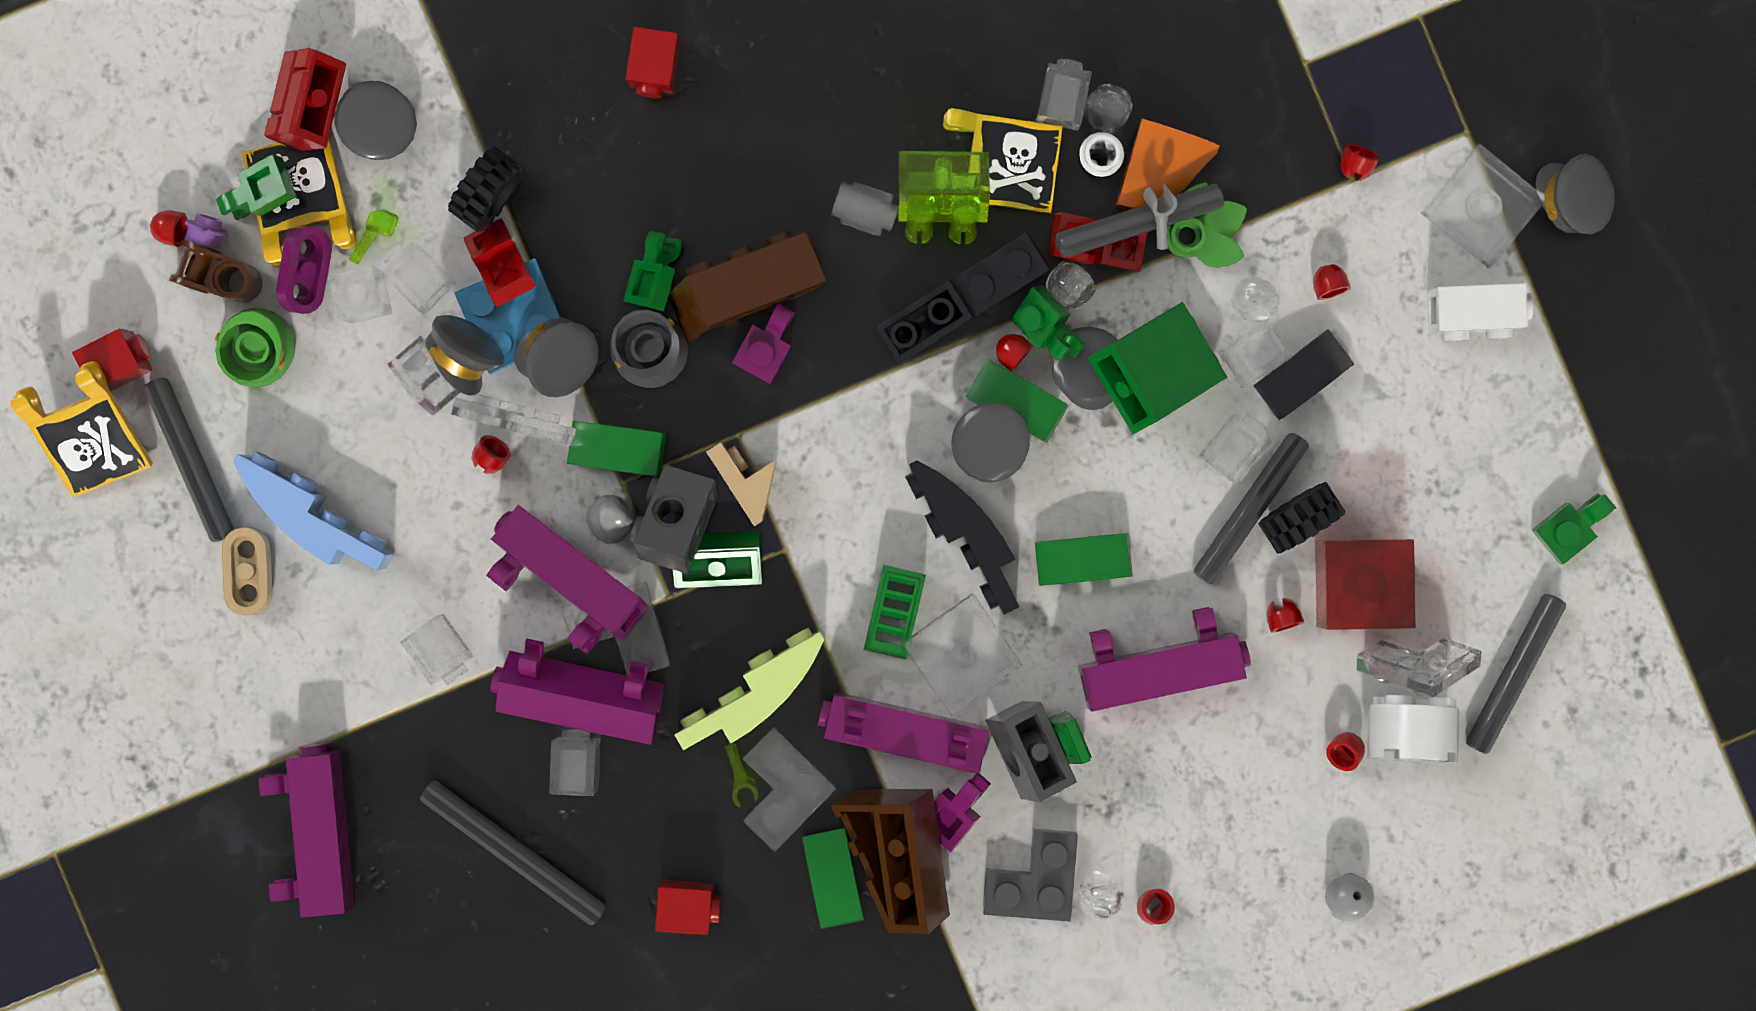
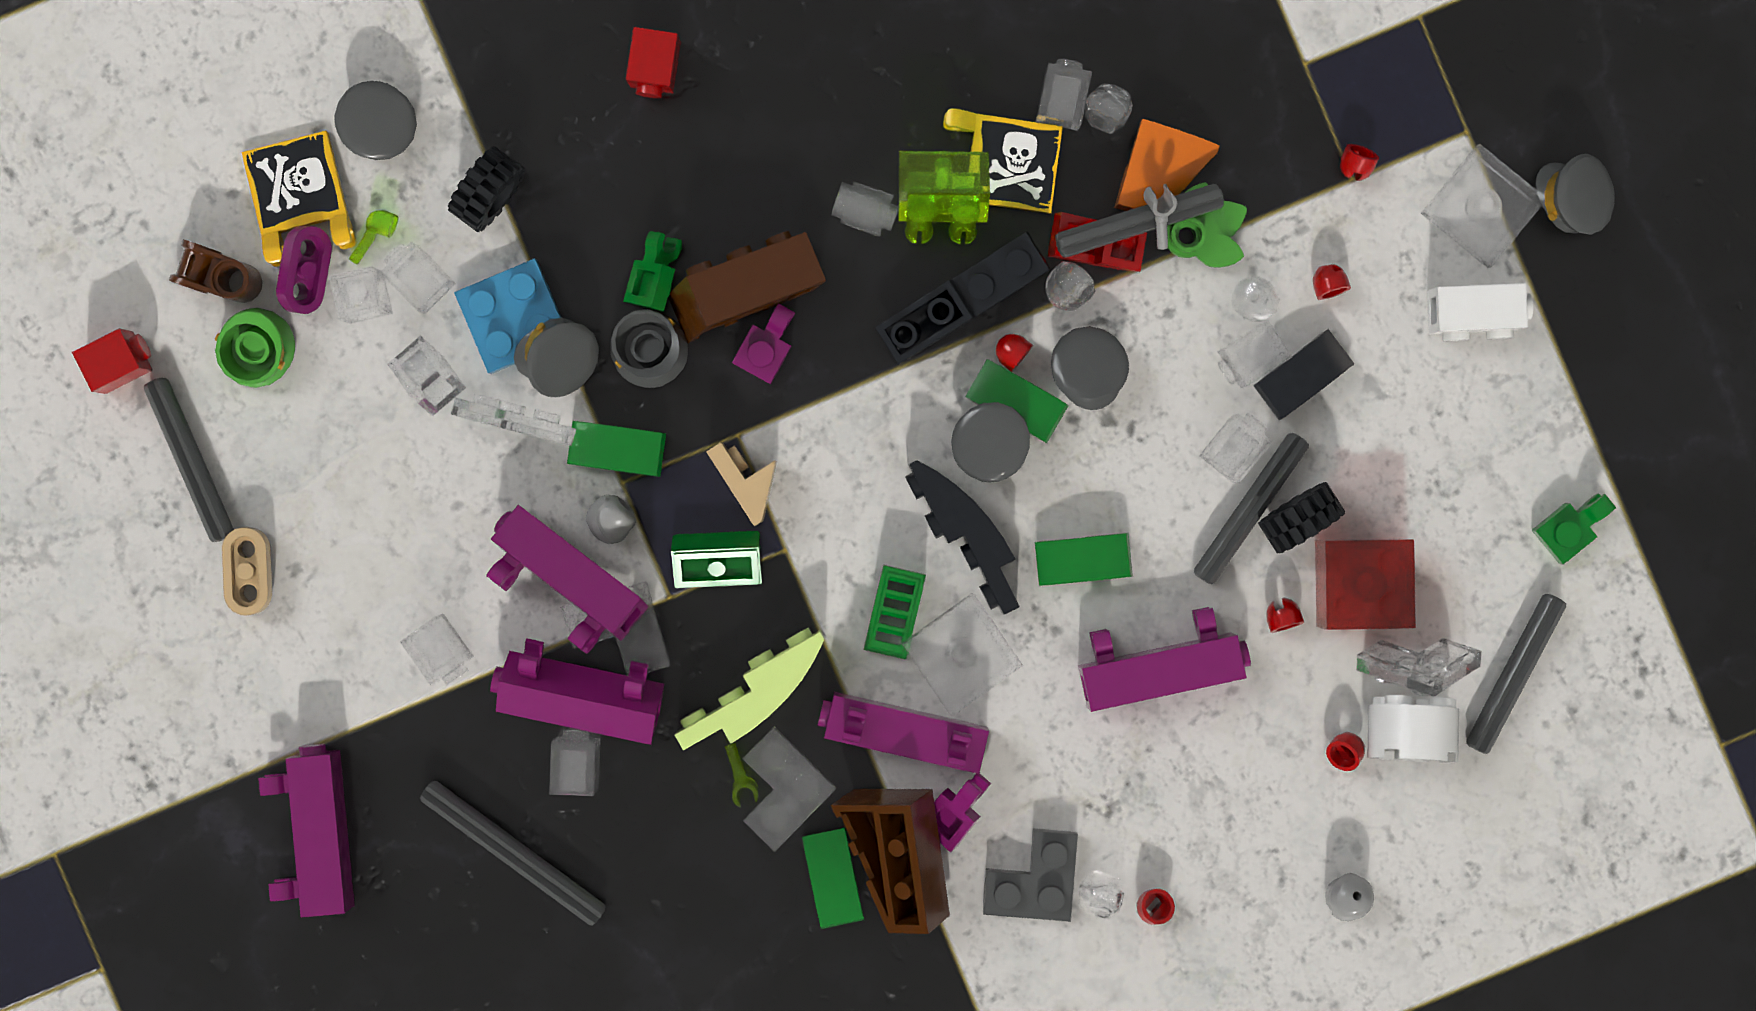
(85, 440): flag -> none
(169, 227): red hinge -> none
(205, 231): medium lavender plate -> none
(261, 189): green plate -> none
(295, 508): light blue slope -> none
(305, 99): red brick -> none
(462, 352): dark grey piece -> none
(490, 454): red hinge -> none
(499, 262): red slope -> none
(674, 543): dark grey brick -> none
(687, 907): red brick -> none
(1031, 751): dark grey brick -> none
(1044, 324): green plate -> none
(1070, 738): green slope -> none
(1106, 145): white cone -> none
(1157, 368): green brick -> none

